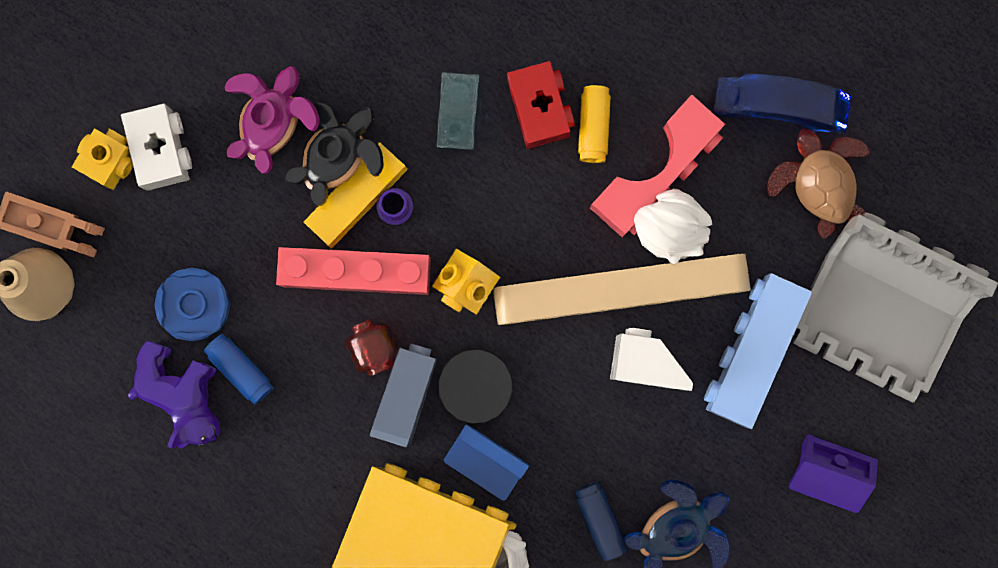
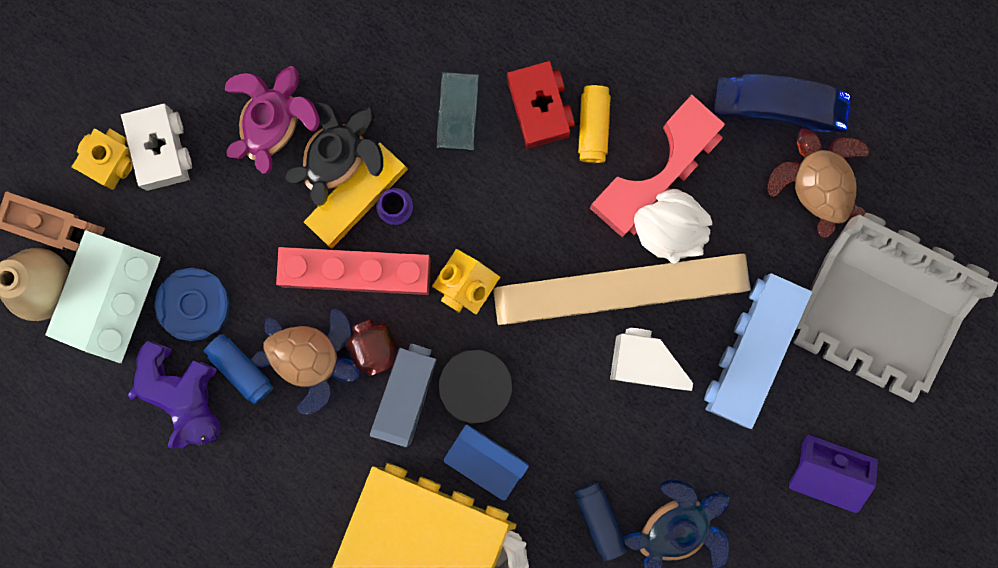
(102, 296): none -> light aqua slope
(308, 358): none -> animal

